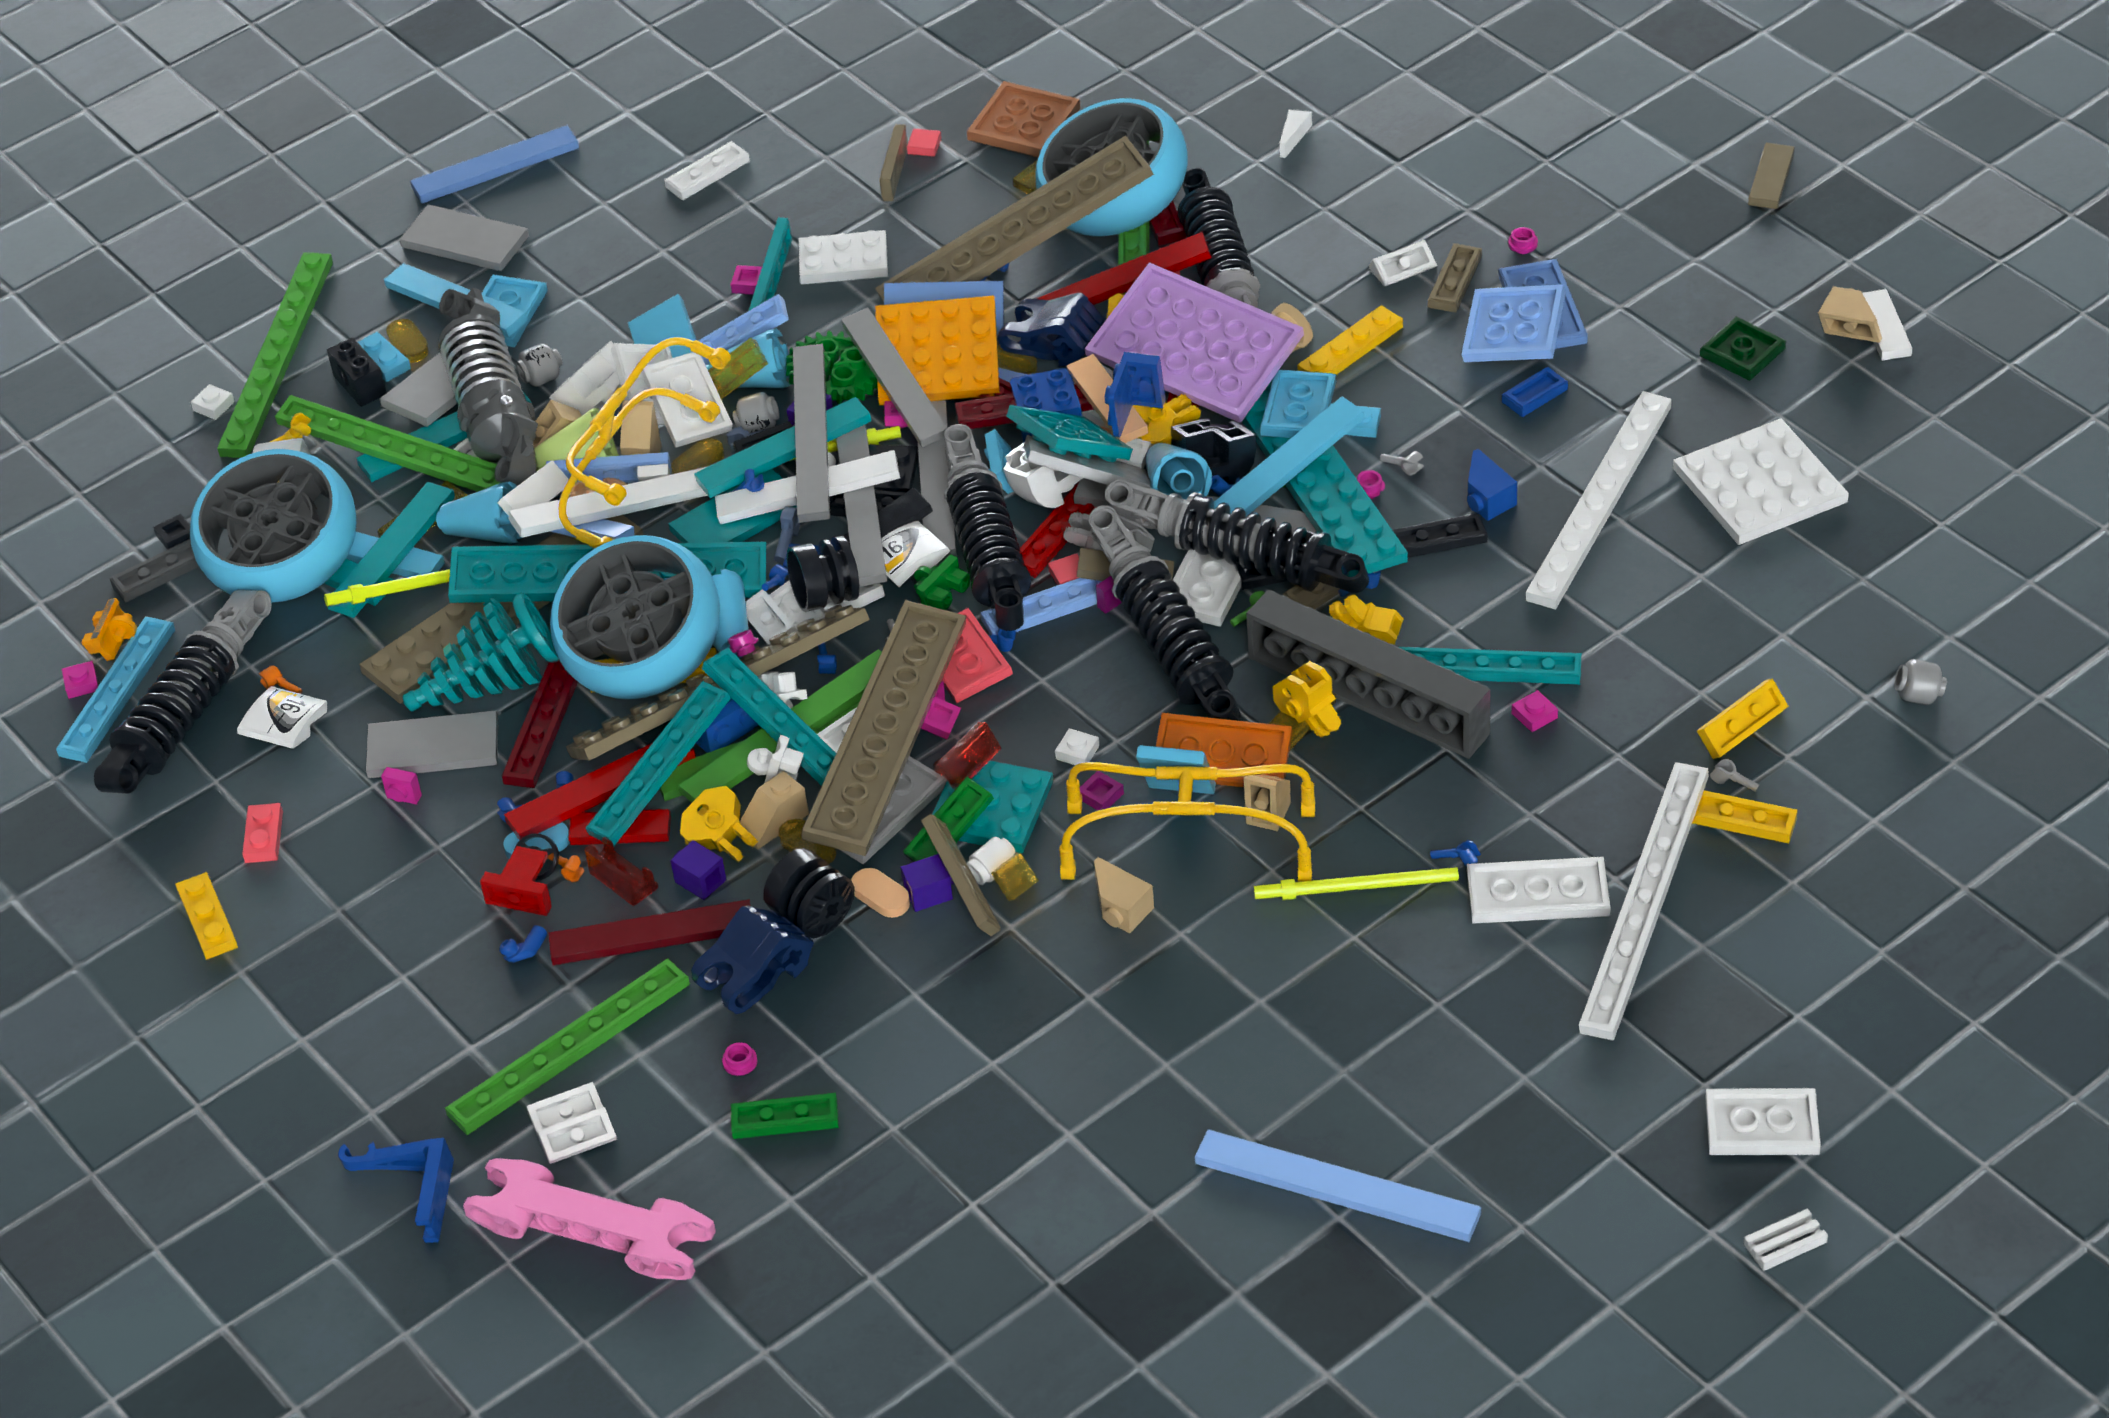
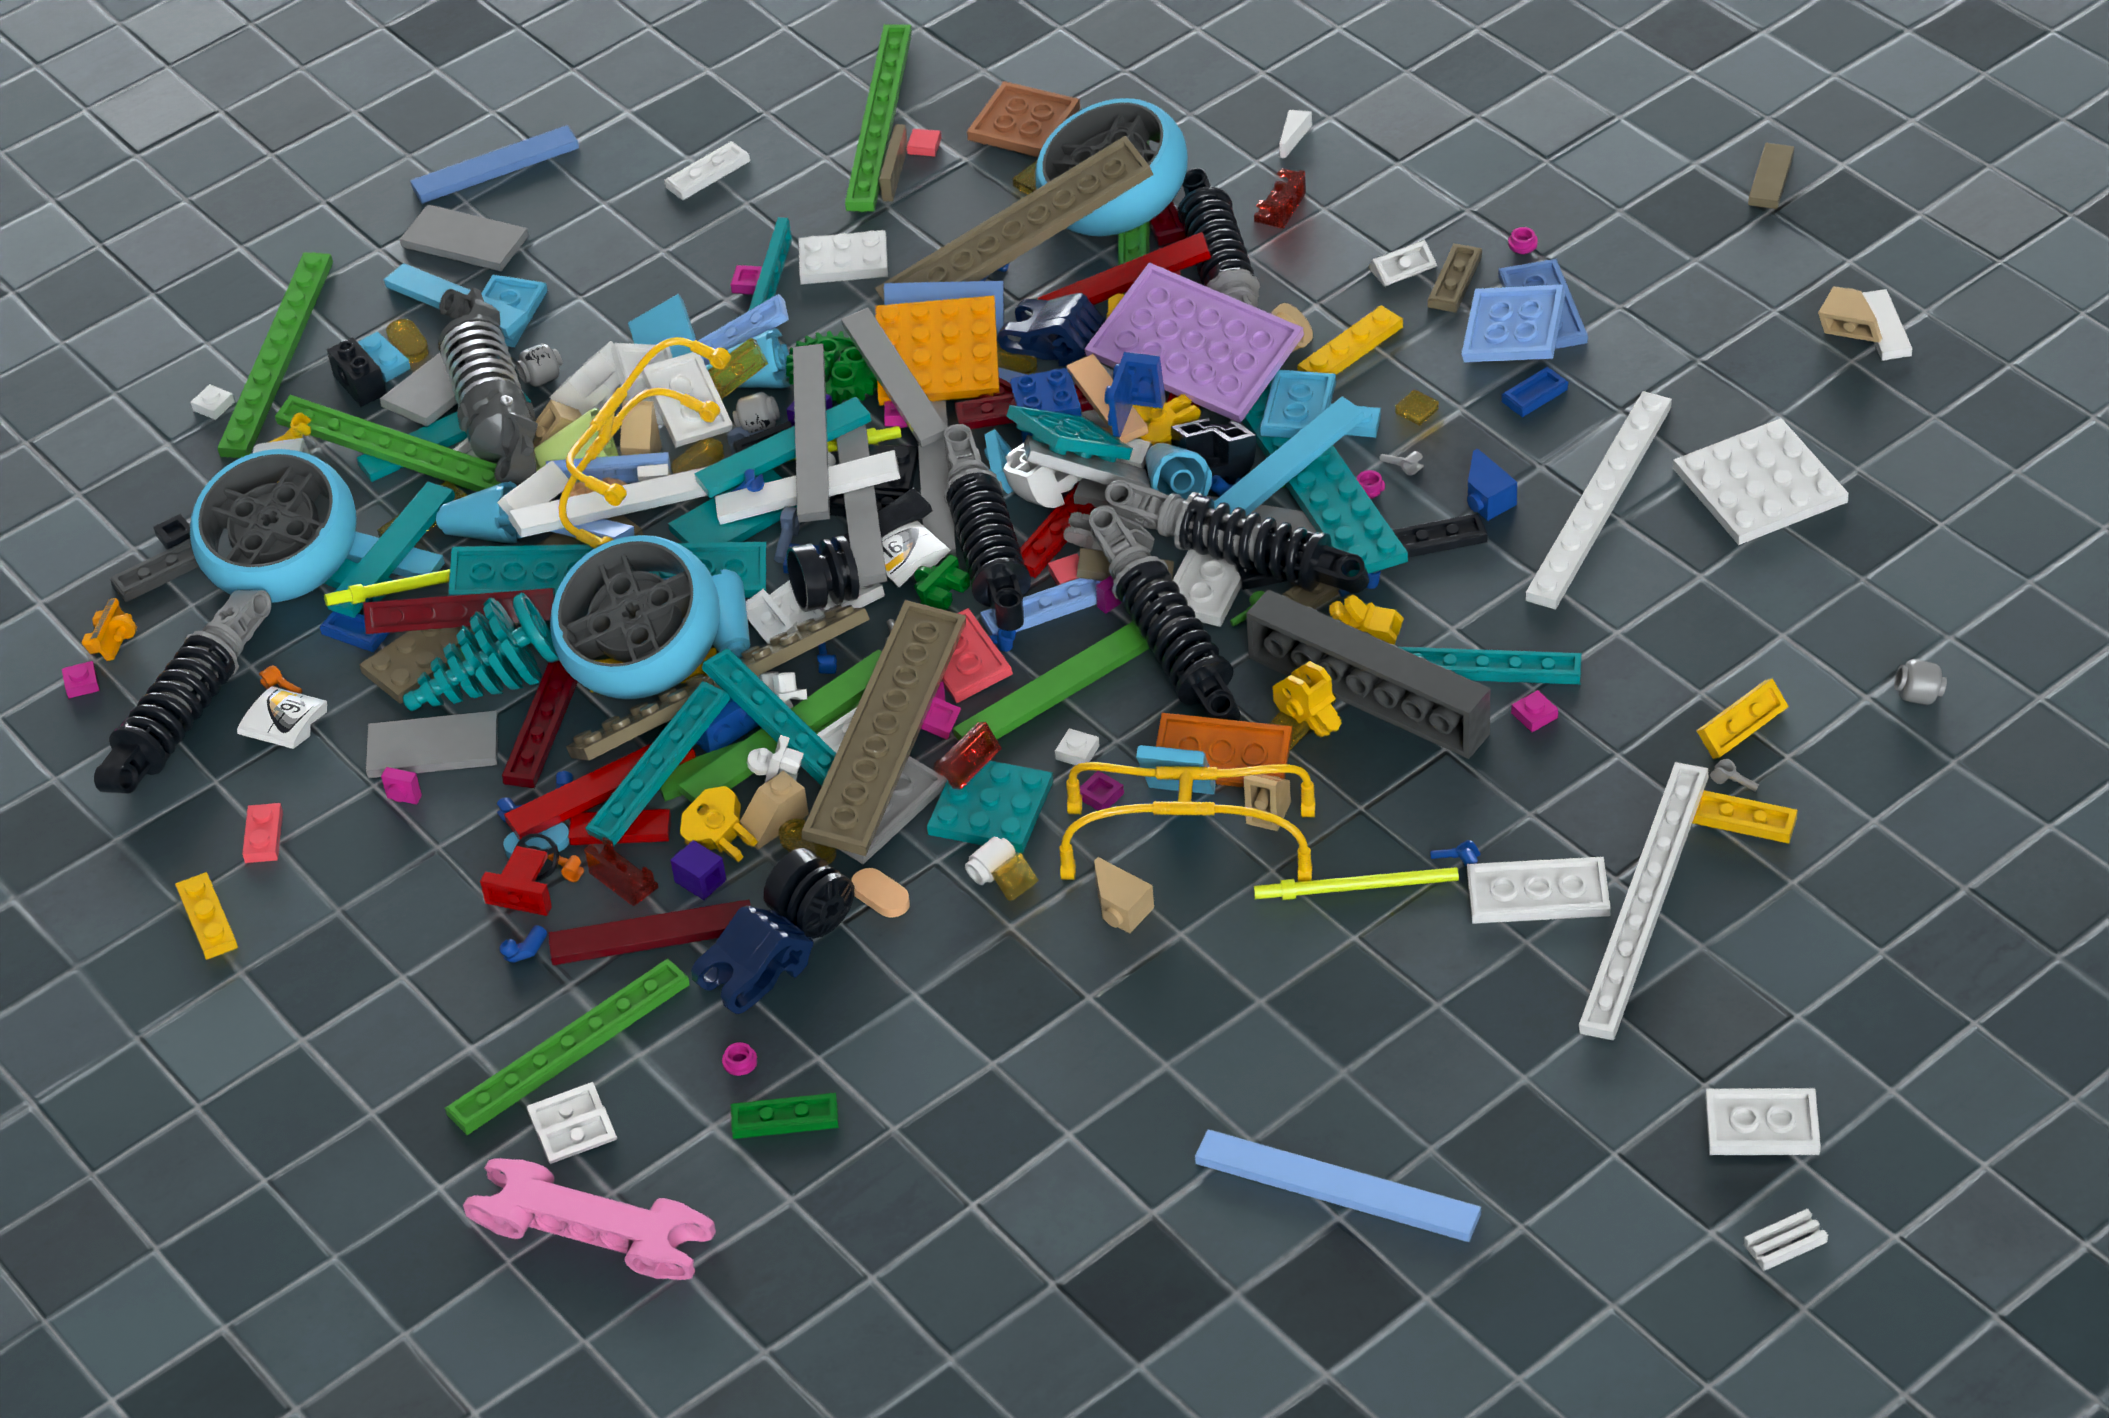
(115, 689): medium azure tile -> none
(351, 631): none -> blue tile
(425, 1155): blue hinge -> none
(445, 610): none -> dark red plate
(743, 643): dark pink plate -> none
(776, 576): blue hand -> none
(878, 118): none -> bright green plate
(927, 882): dark purple brick -> none
(957, 813): green tile -> none
(961, 875): dark tan tile -> none
(1058, 683): none -> bright green tile
(1282, 200): none -> clear red hinge
(1416, 407): none -> clear yellow tile
(1742, 348): dark green tile -> none

